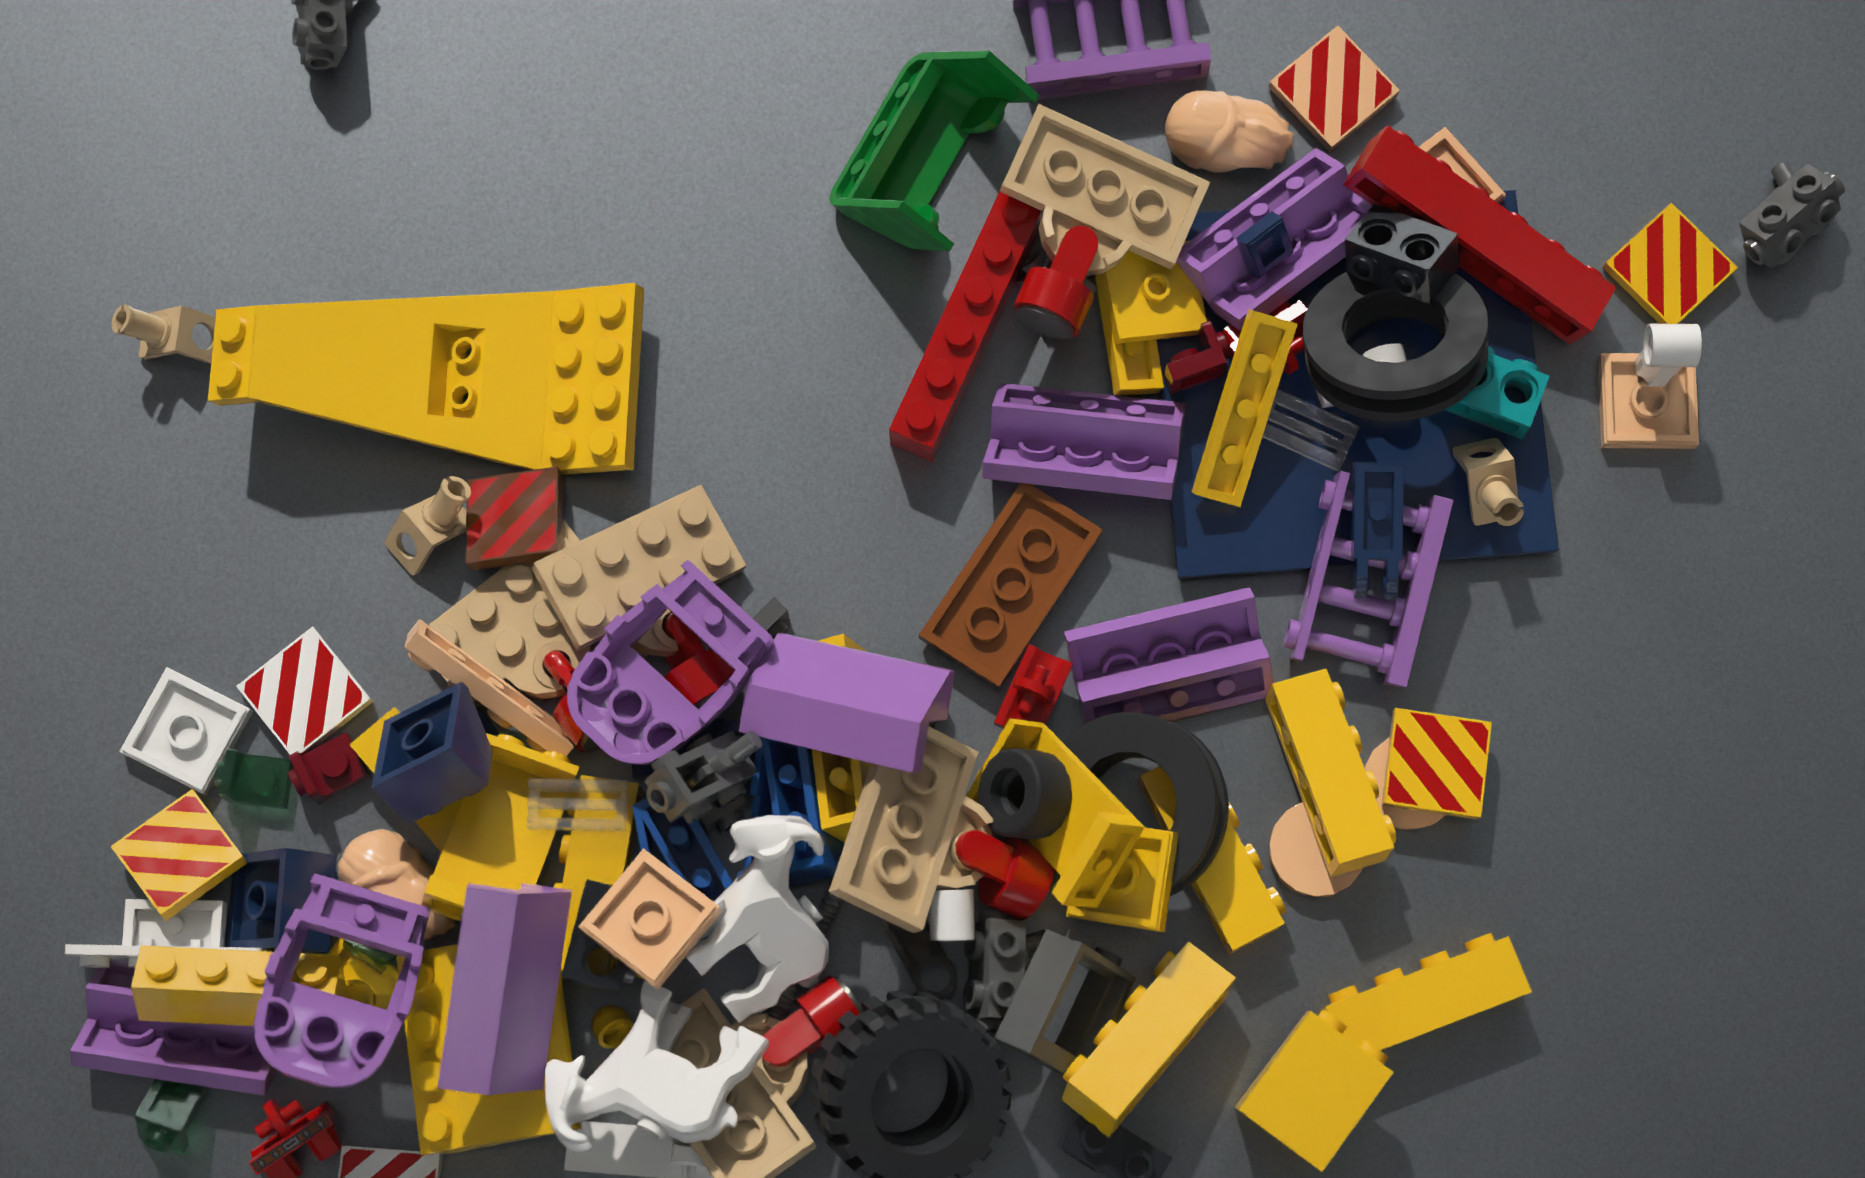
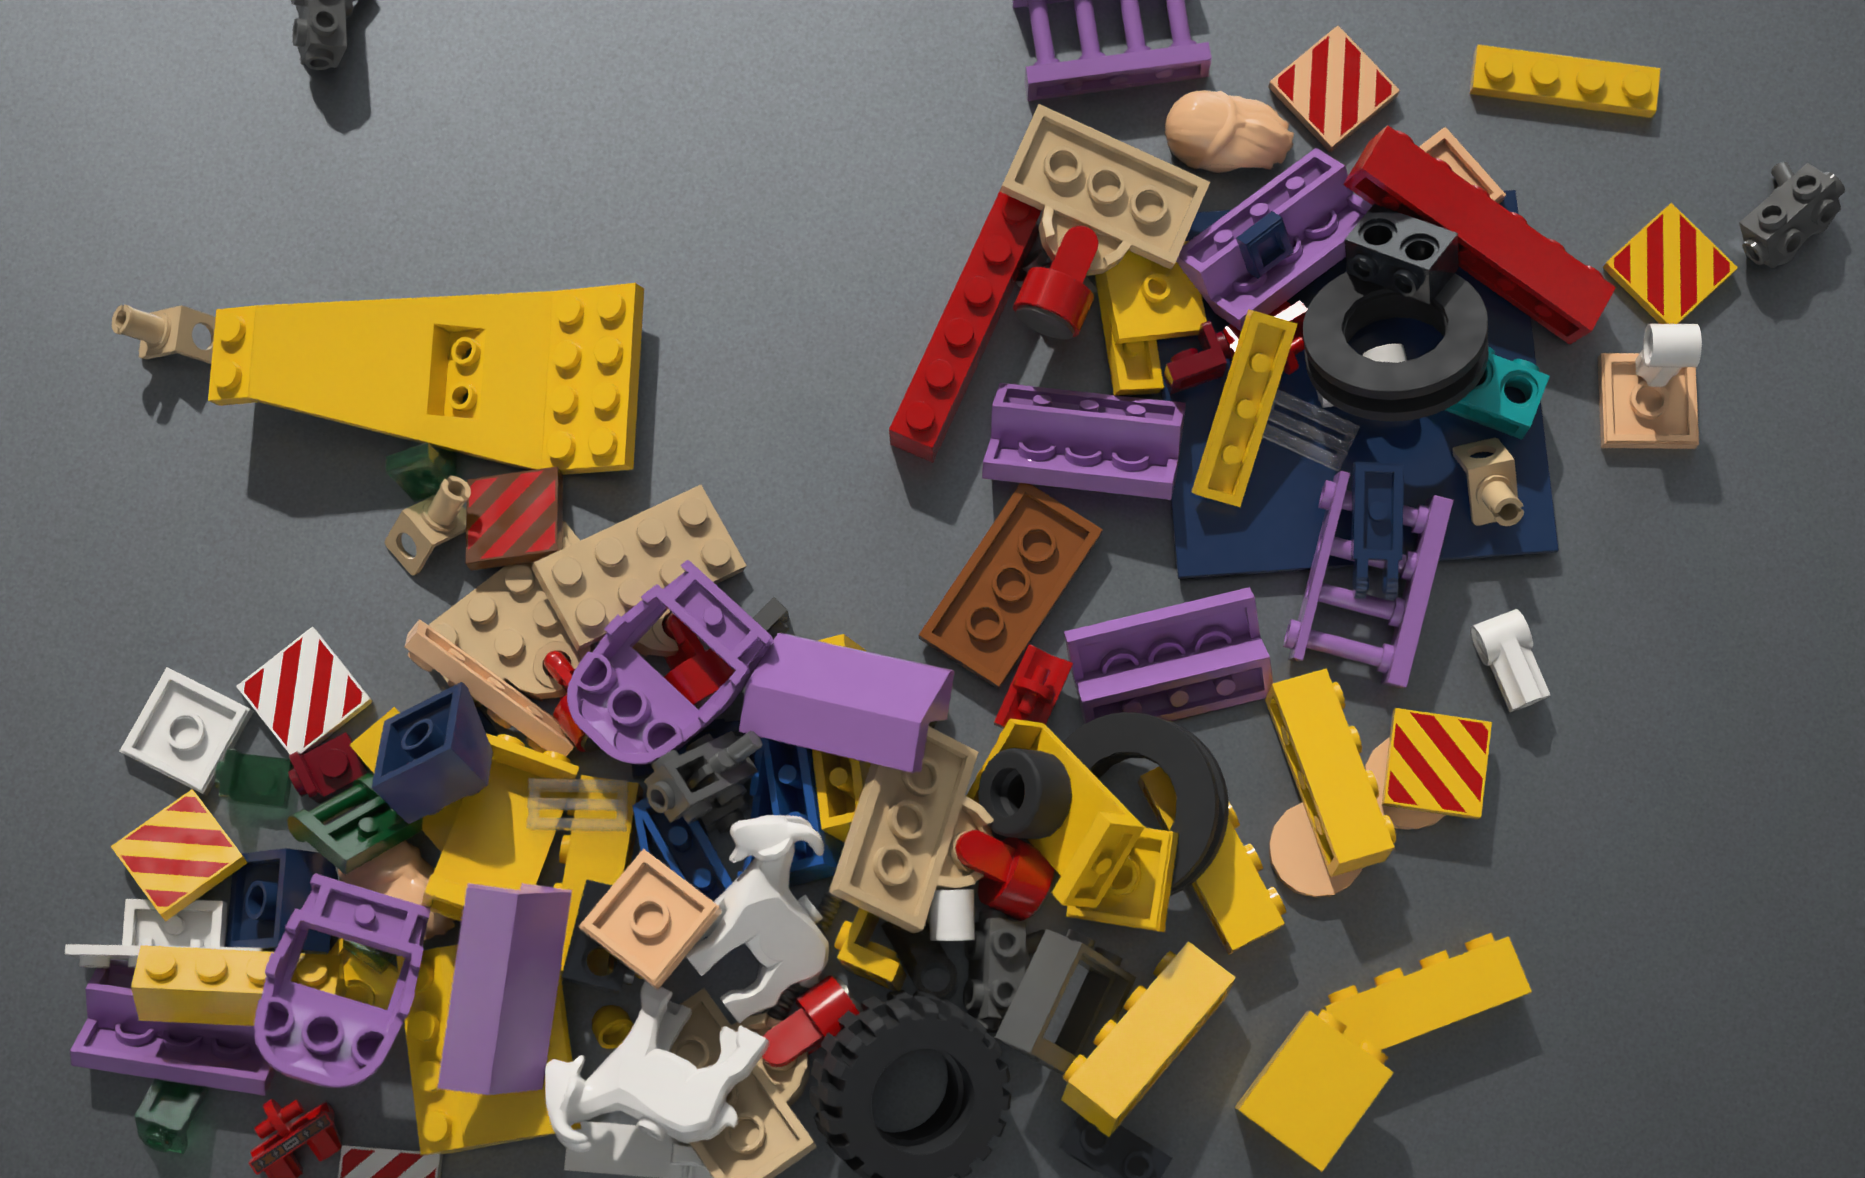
(357, 835): none -> dark green plate
(421, 469): none -> clear green bracket
(871, 961): none -> yellow bracket
(917, 138): green windscreen -> none
(1506, 646): none -> white piece
(1565, 81): none -> yellow plate

